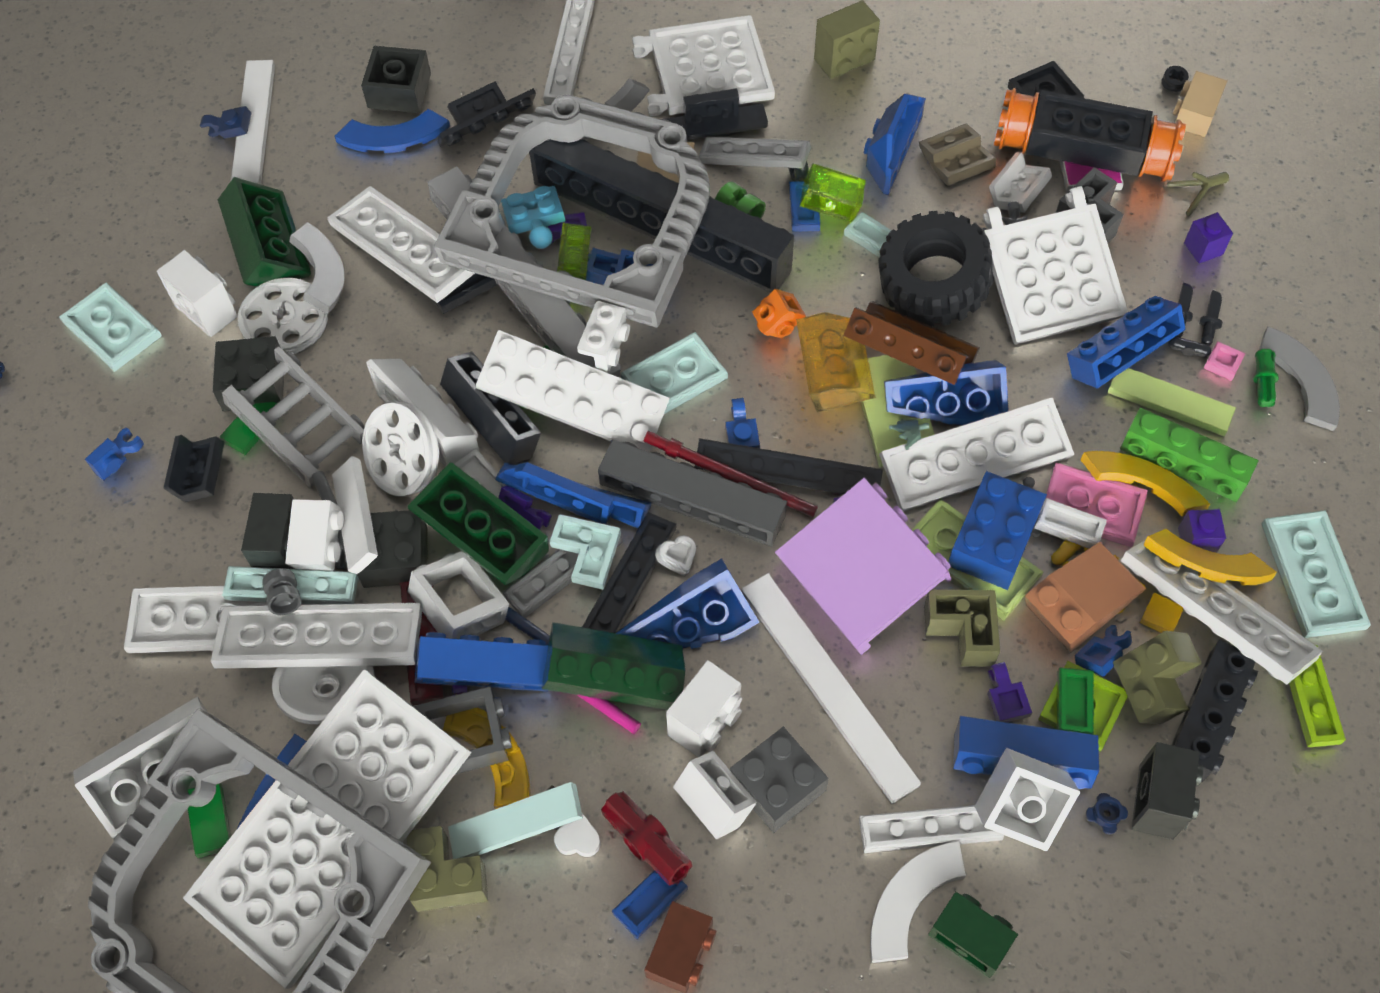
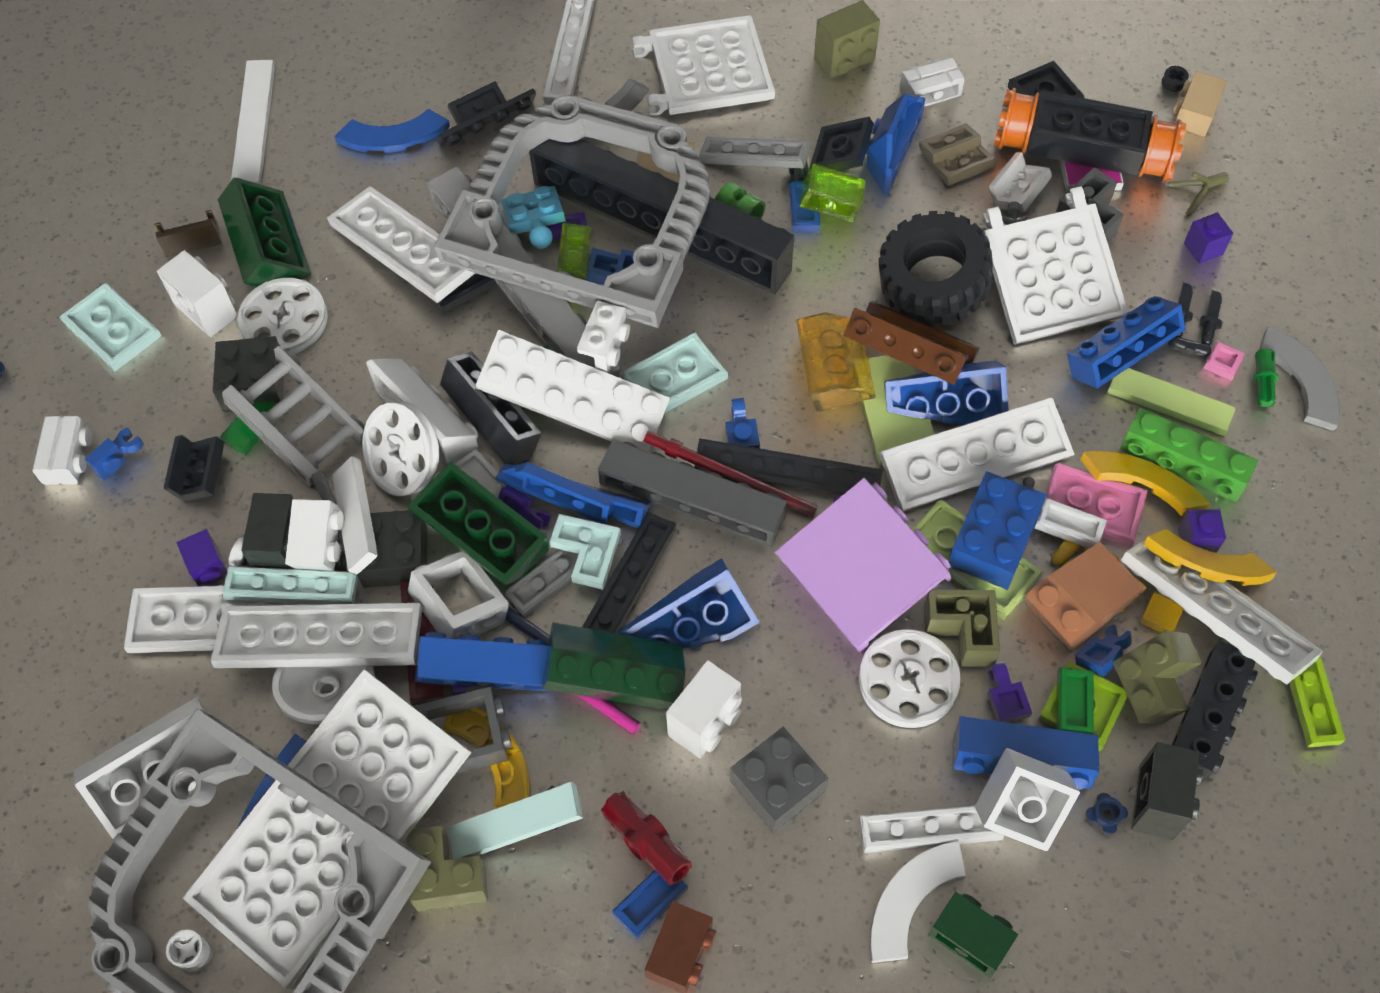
(61, 450): none -> white brick
(183, 946): none -> white wheel
(189, 236): none -> dark brown hinge
(202, 558): none -> dark purple brick
(209, 825): green tile -> none
(231, 123): dark blue plate -> none
(236, 556): none -> white tile
(281, 592): dark grey wheel -> none
(327, 266): light grey tile -> none
(396, 79): pearl dark grey brick -> none
(577, 837): white tile -> none
(677, 554): white tile -> none
(714, 794): white brick -> none
(718, 114): black bracket -> none
(778, 314): orange brick -> none
(831, 689): white tile -> none
(843, 144): none -> black plate
(867, 233): light aqua tile -> none
(910, 430): sand green piece -> none
(915, 664): none -> white wedge
(934, 81): none -> white brick
(1315, 574): light aqua tile -> none

